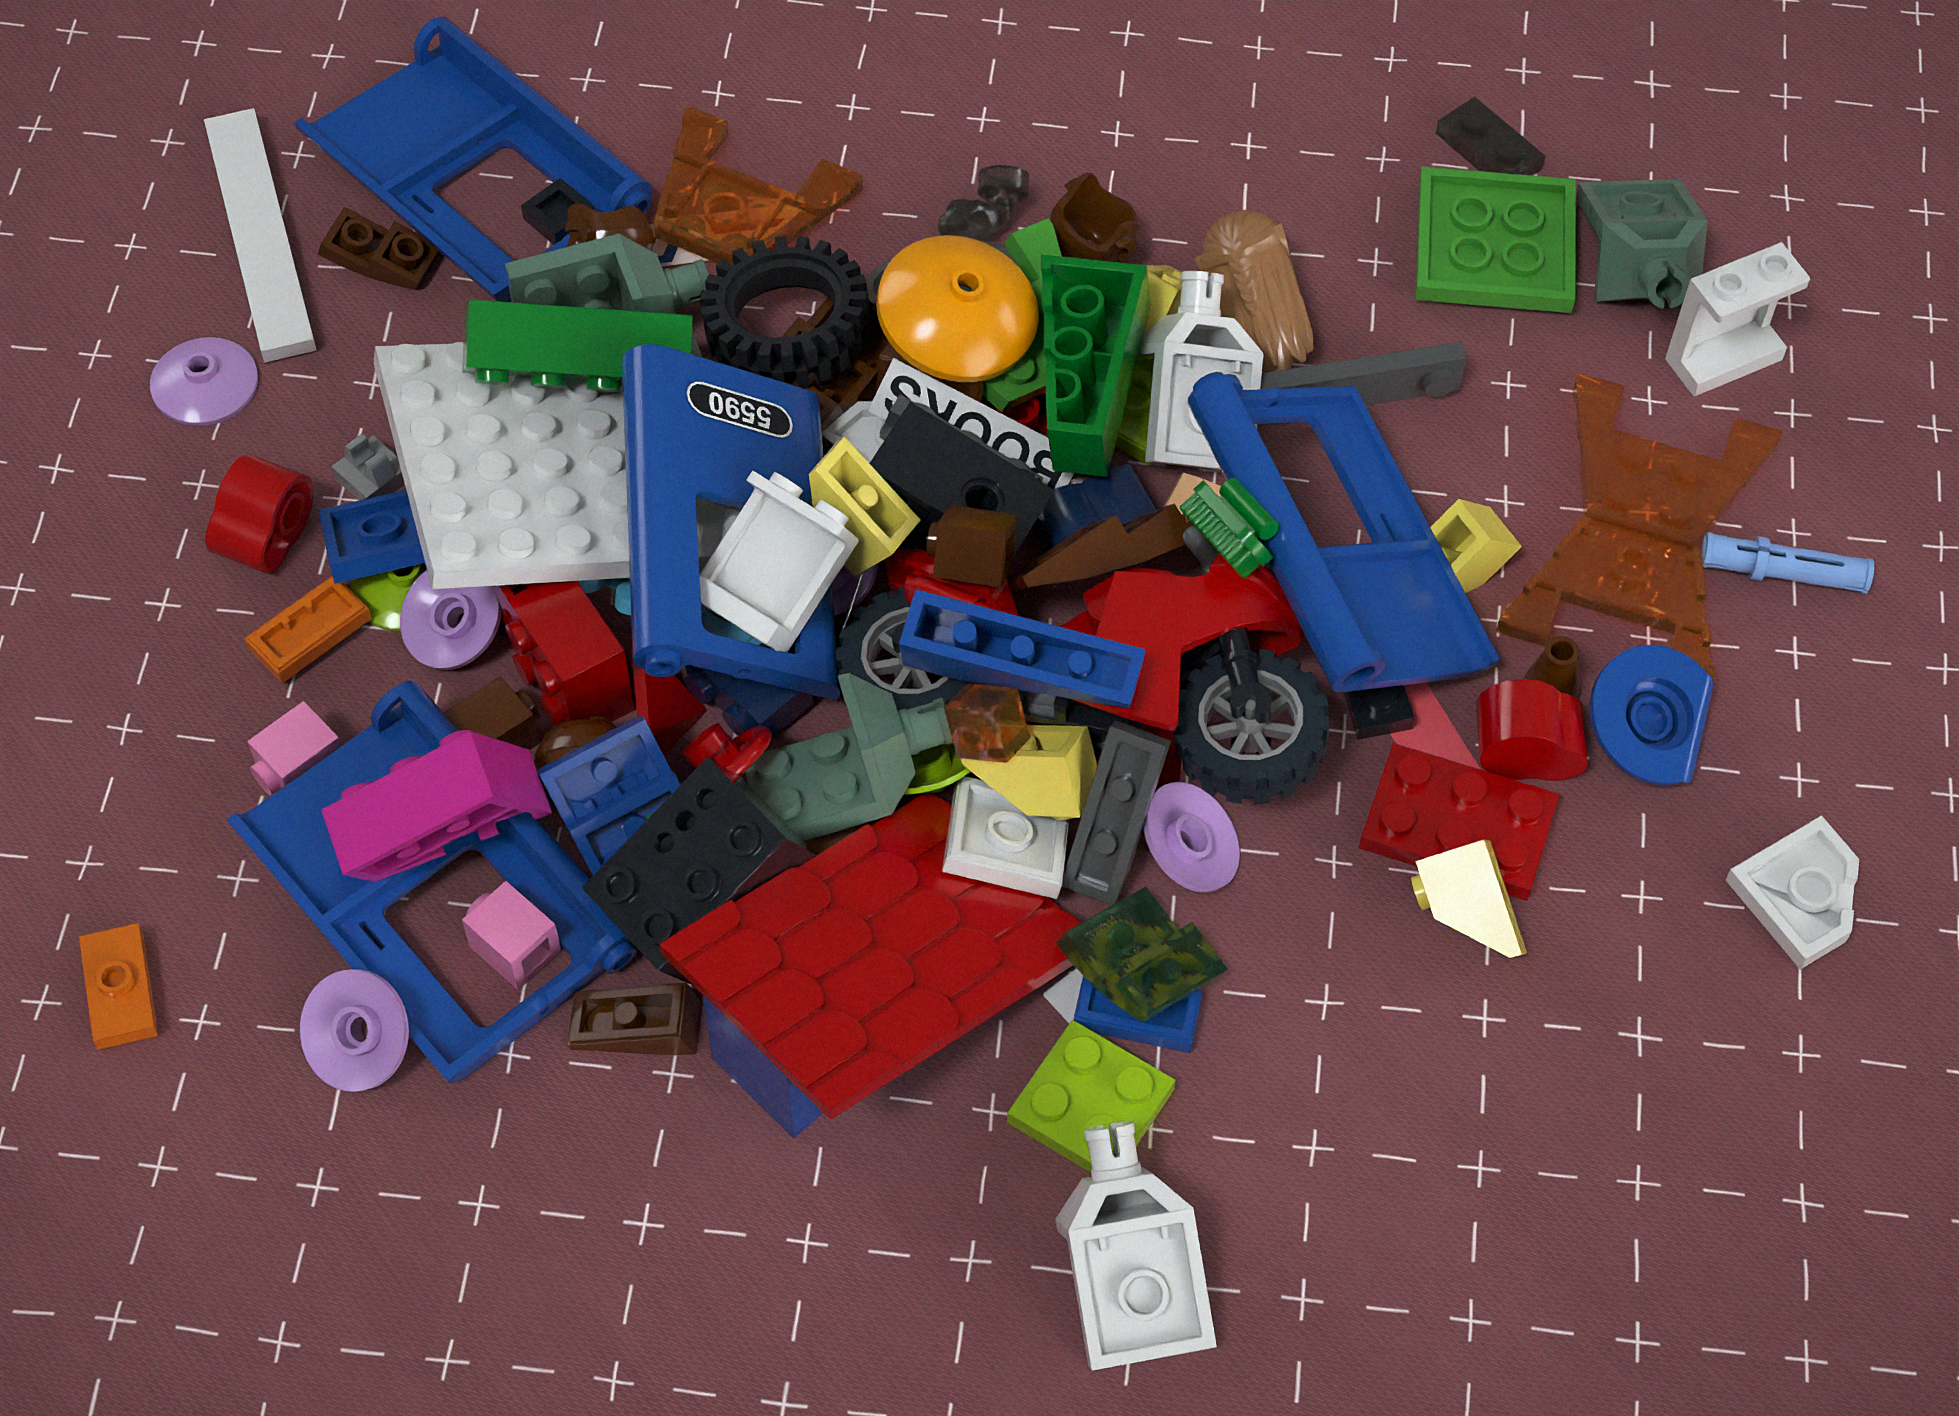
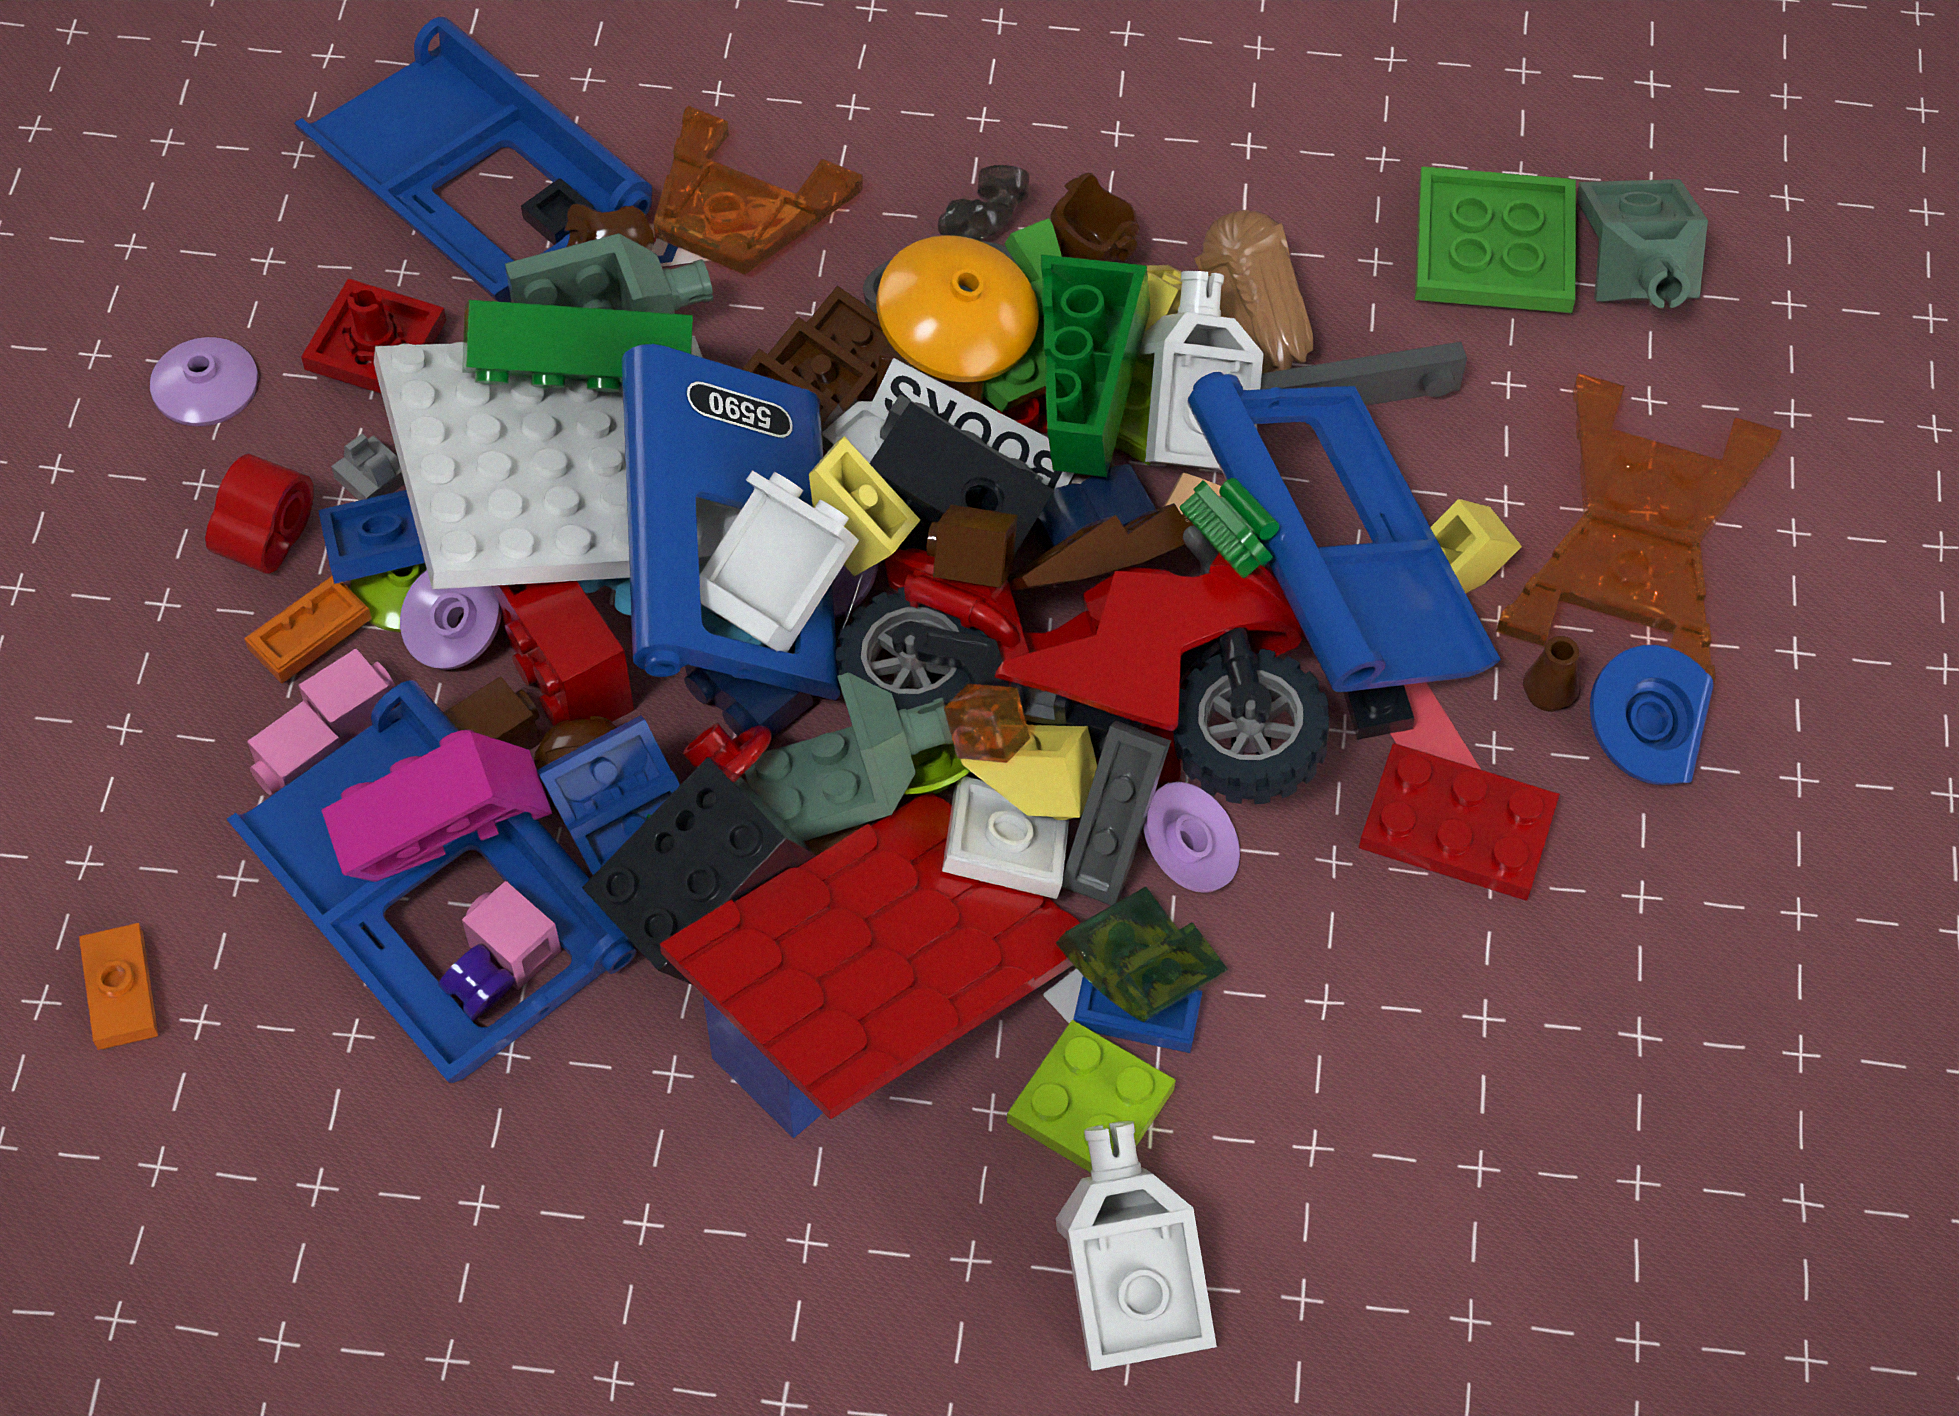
(259, 236): white tile -> none
(333, 1032): lavender dish -> none
(347, 693): none -> bright pink brick
(369, 249): reddish brown slope -> none
(373, 319): none -> red plate
(476, 981): none -> dark purple wheel
(636, 1020): reddish brown slope -> none
(665, 706): red slope -> none
(779, 269): black tyre -> none
(1016, 652): blue slope -> none
(1470, 896): slope -> none
(1488, 141): clear smoke plate -> none
(1531, 731): red piece -> none
(1728, 318): white panel -> none
(1764, 559): light blue pin -> none
(1801, 890): white plate -> none

